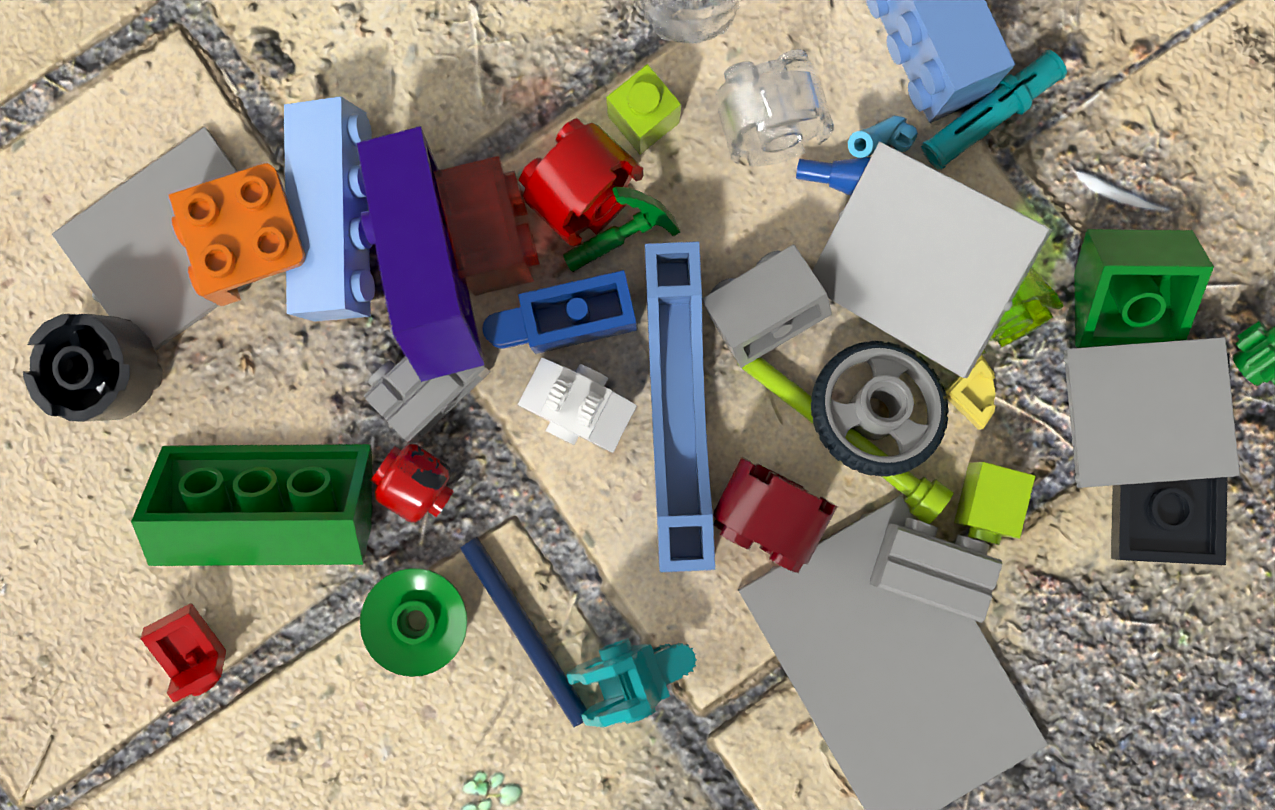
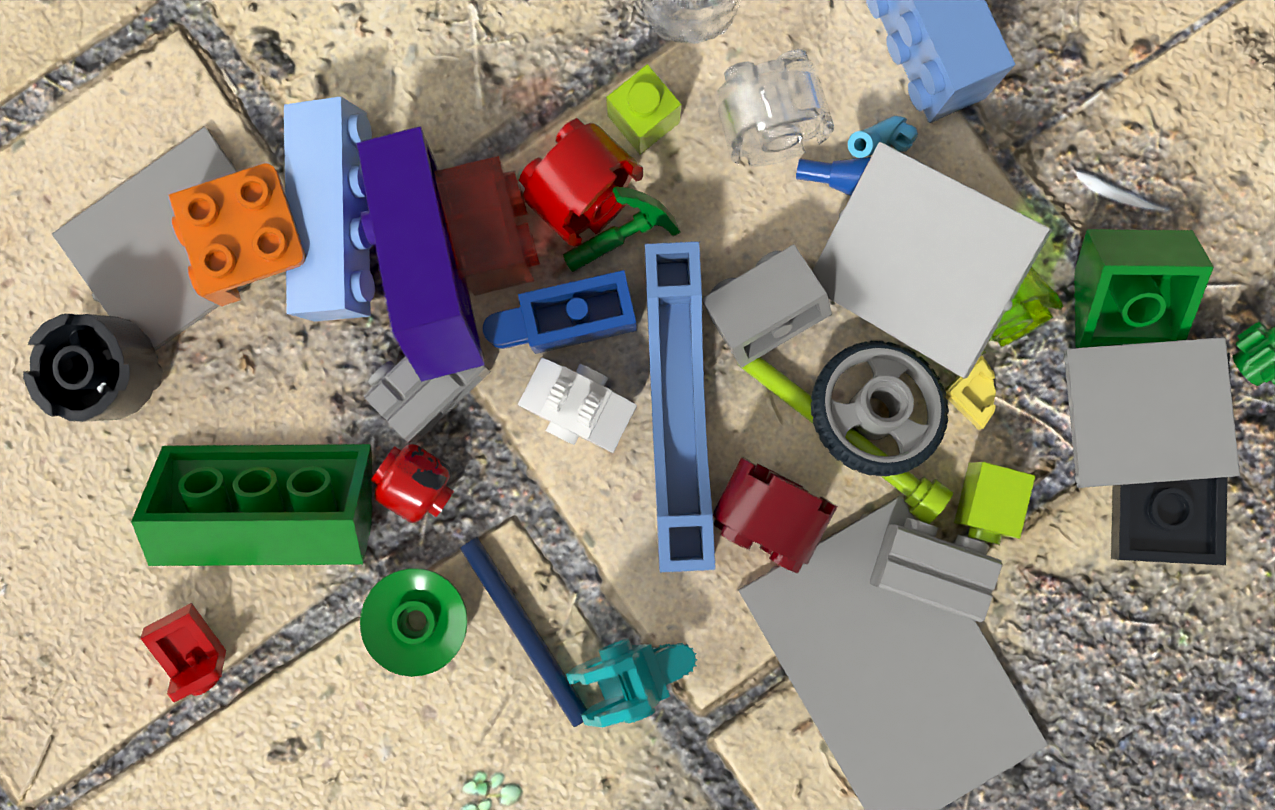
(1012, 96): teal pin -> none

